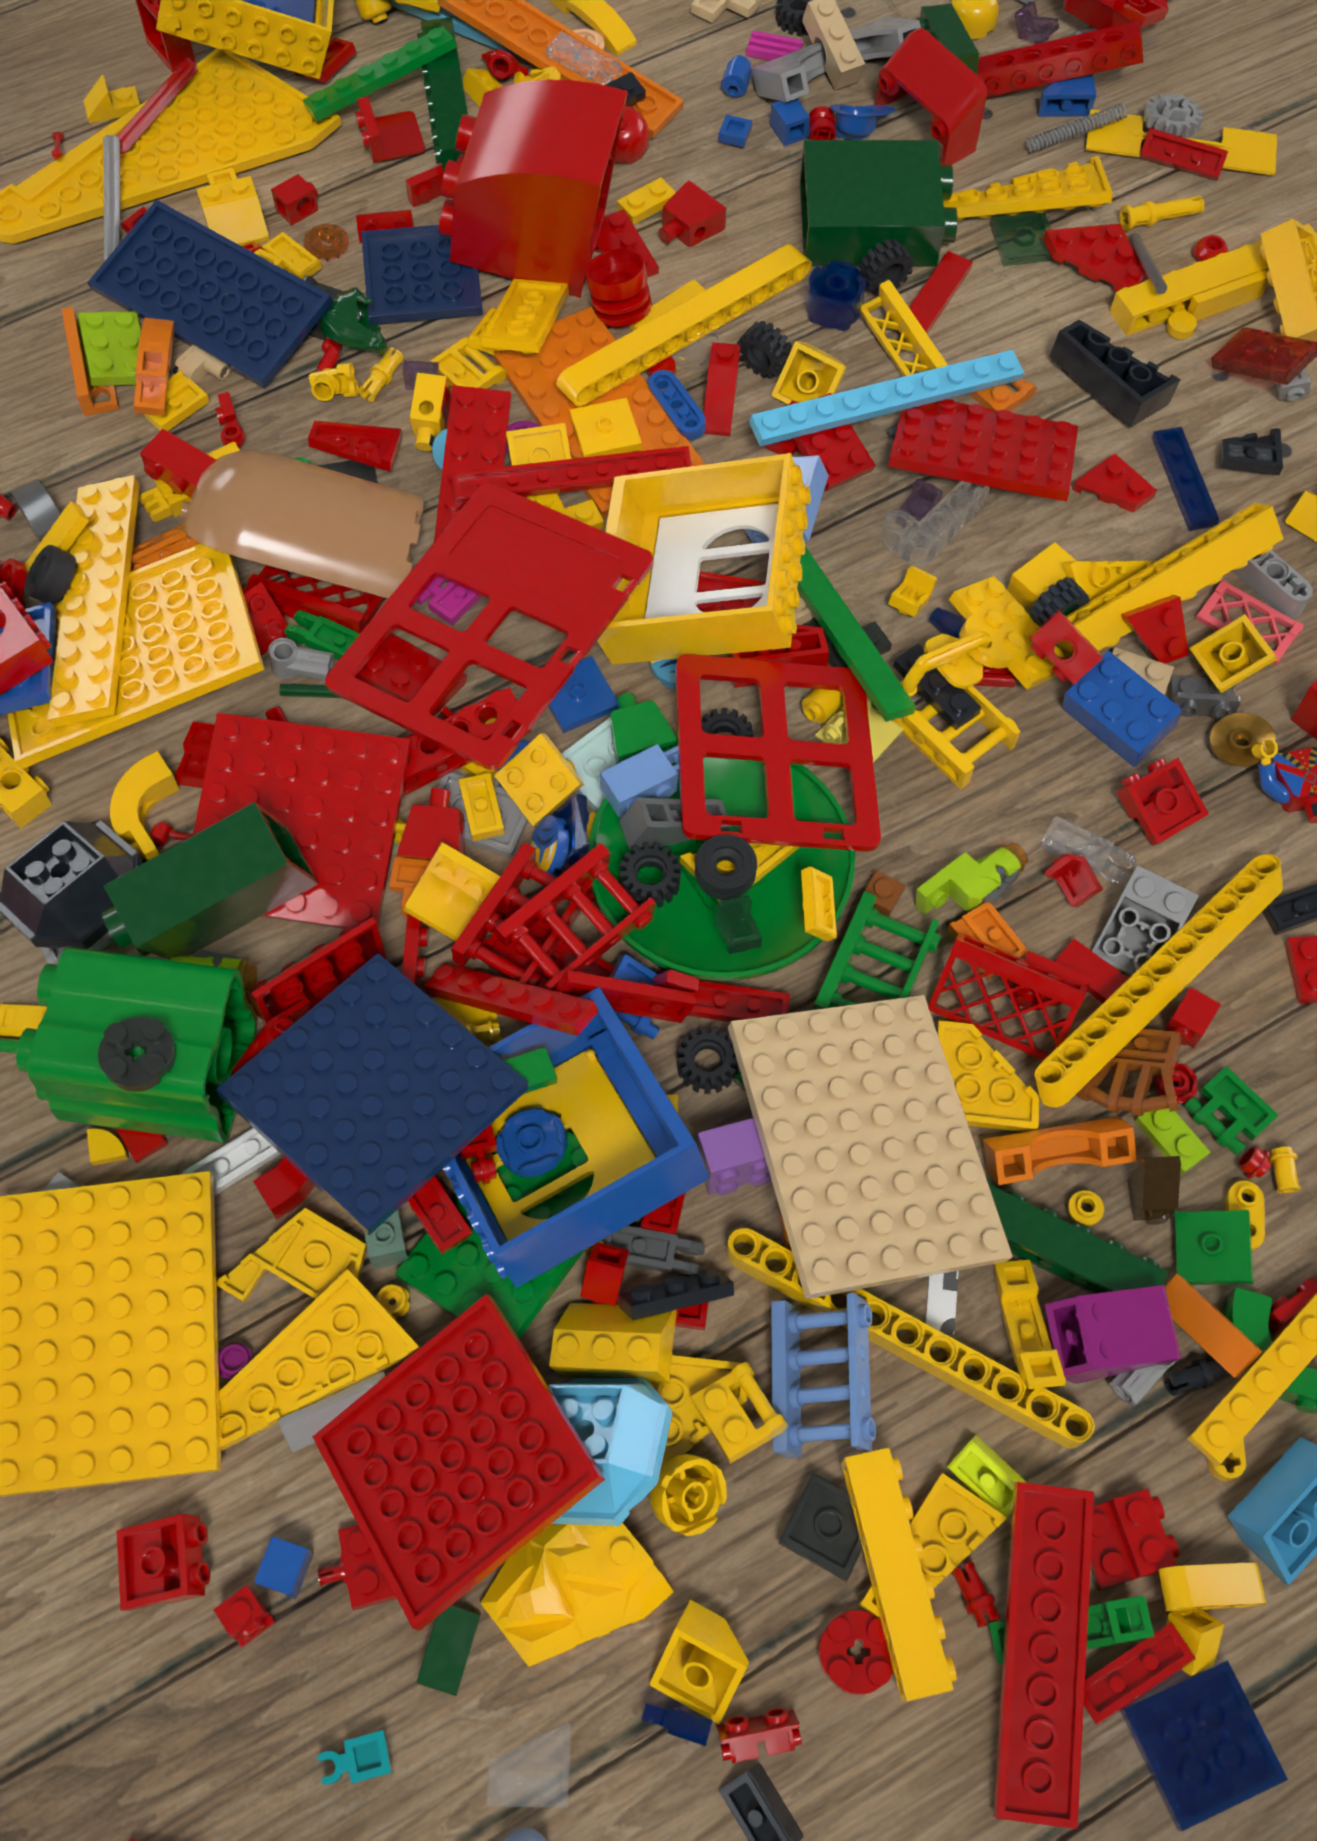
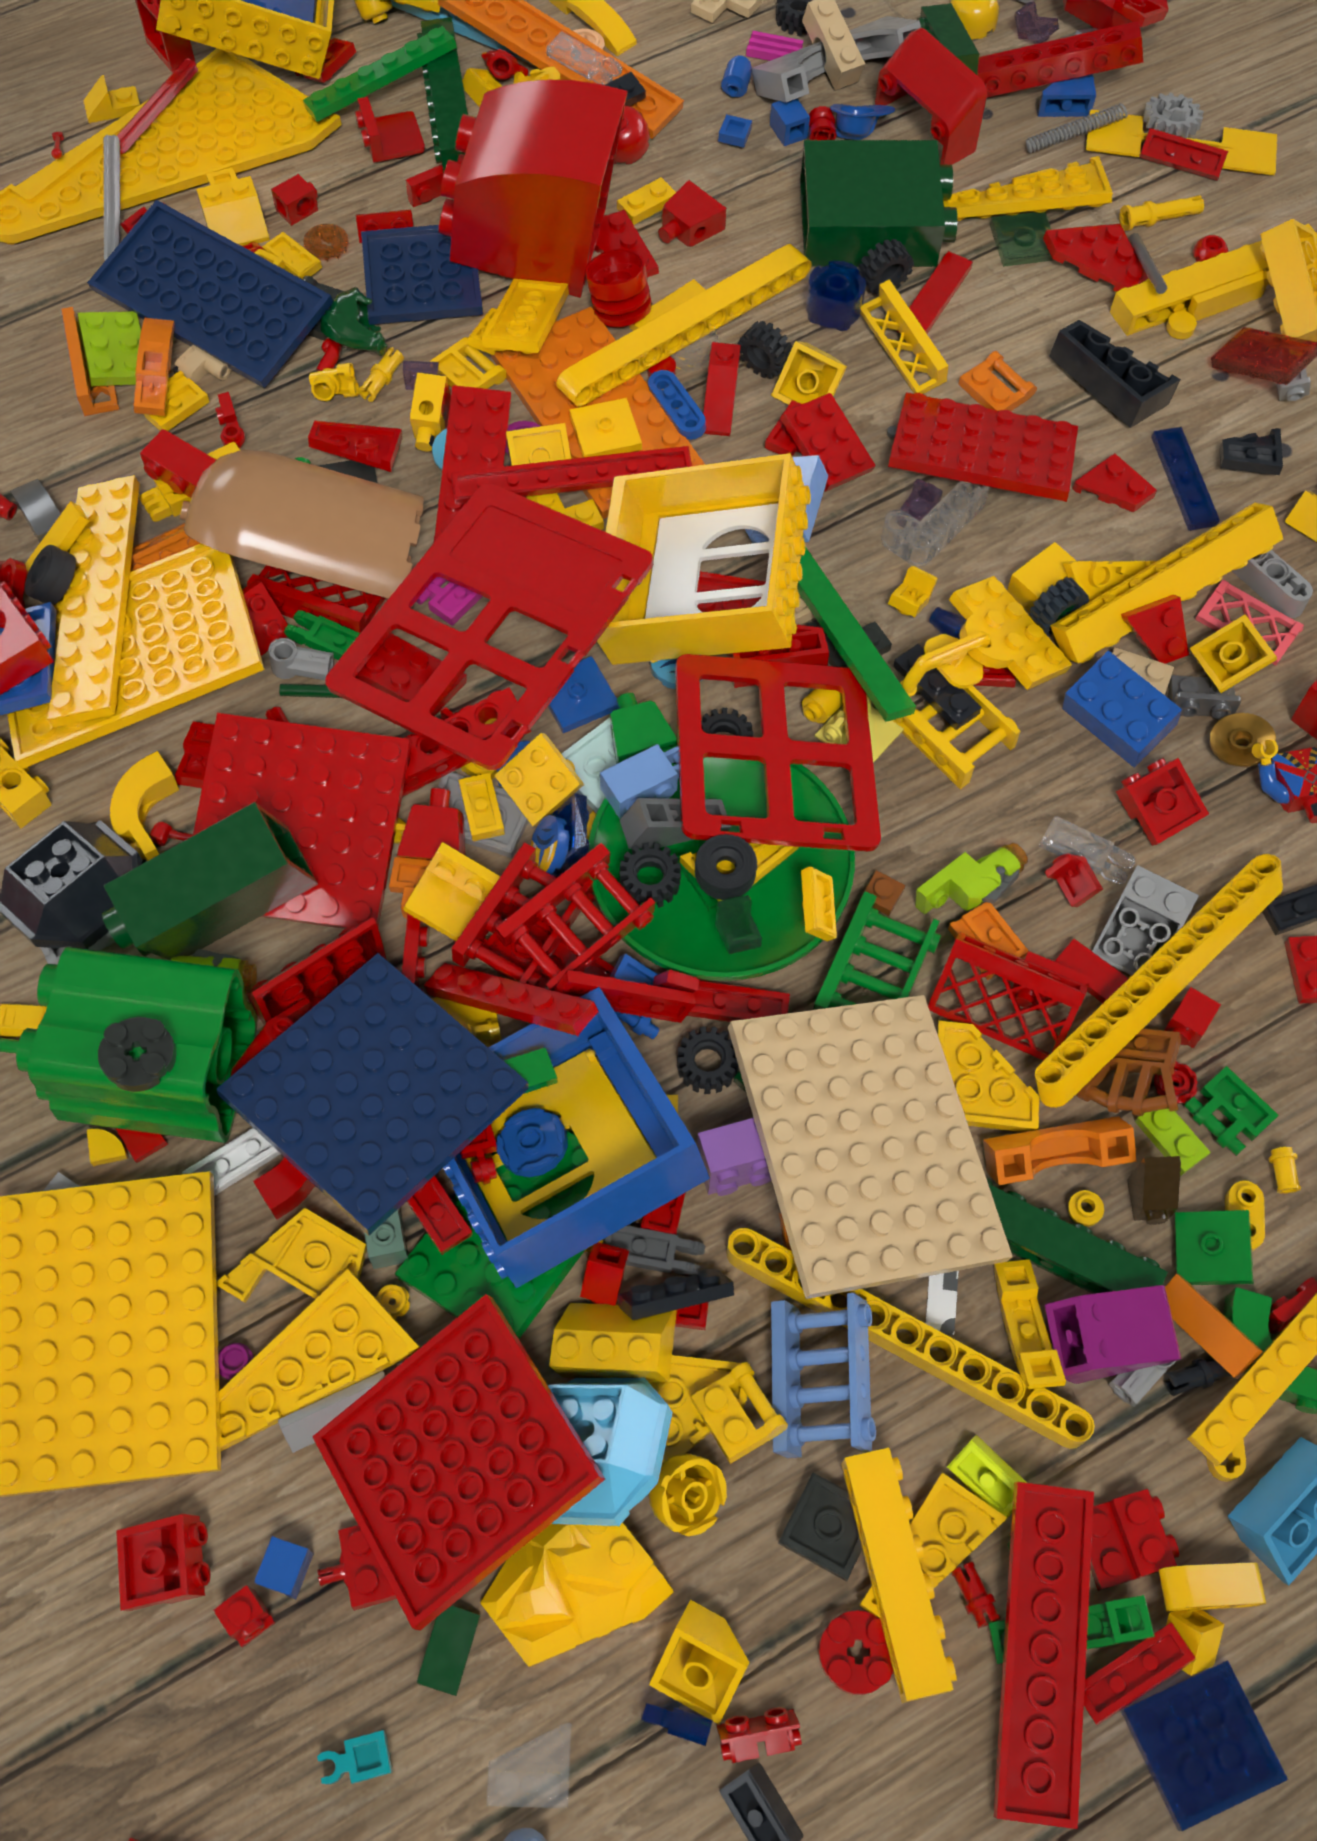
(885, 397): medium azure plate -> none
(1058, 629): red brick -> none
(1254, 1162): red plate -> none

